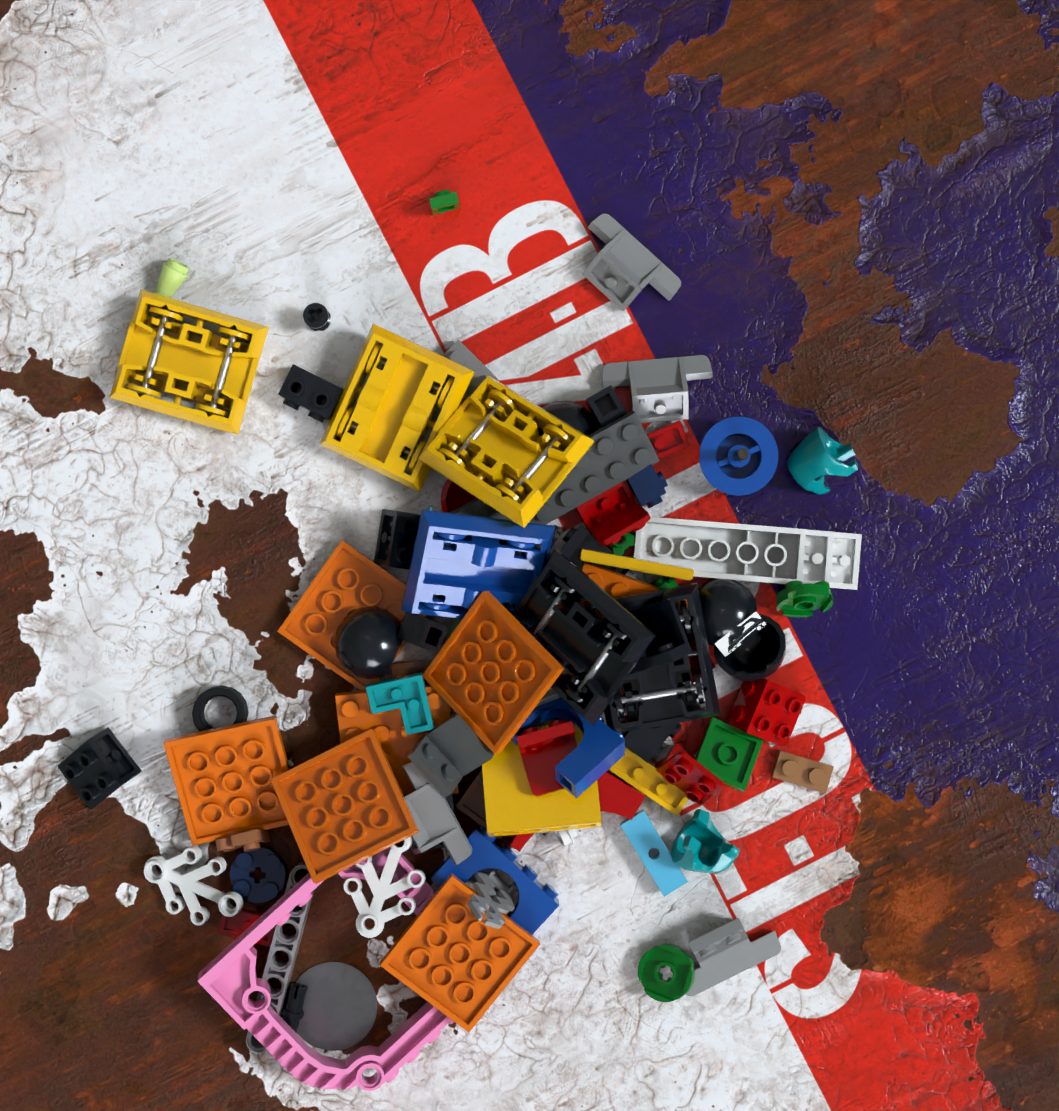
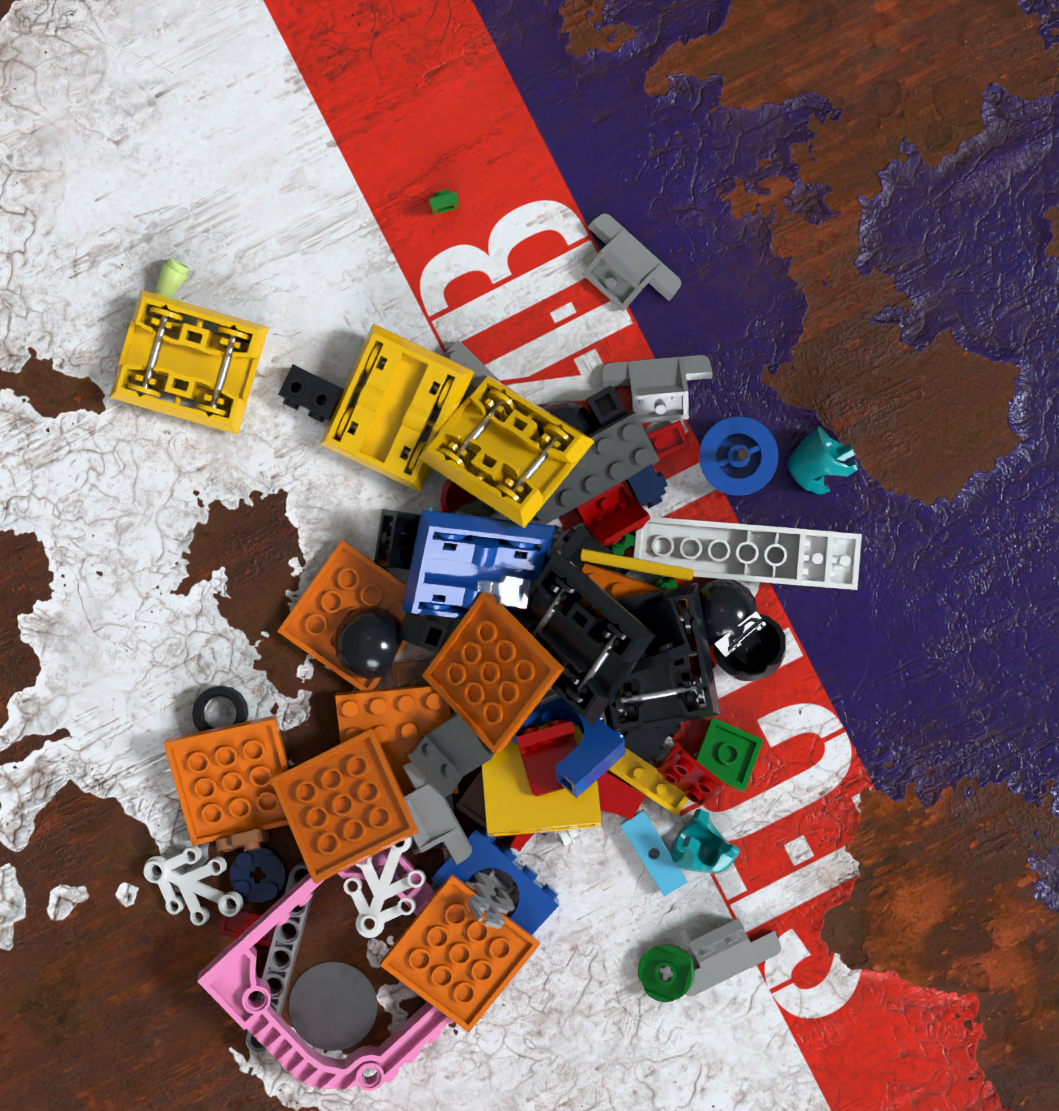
(99, 768): black bracket -> none
(293, 1010): black pin -> none
(319, 309): black bush -> none
(408, 695): teal plate -> none
(509, 591): none -> clear plate
(766, 710): red bracket -> none
(801, 599): green plate -> none
(802, 771): medium nougat plate -> none

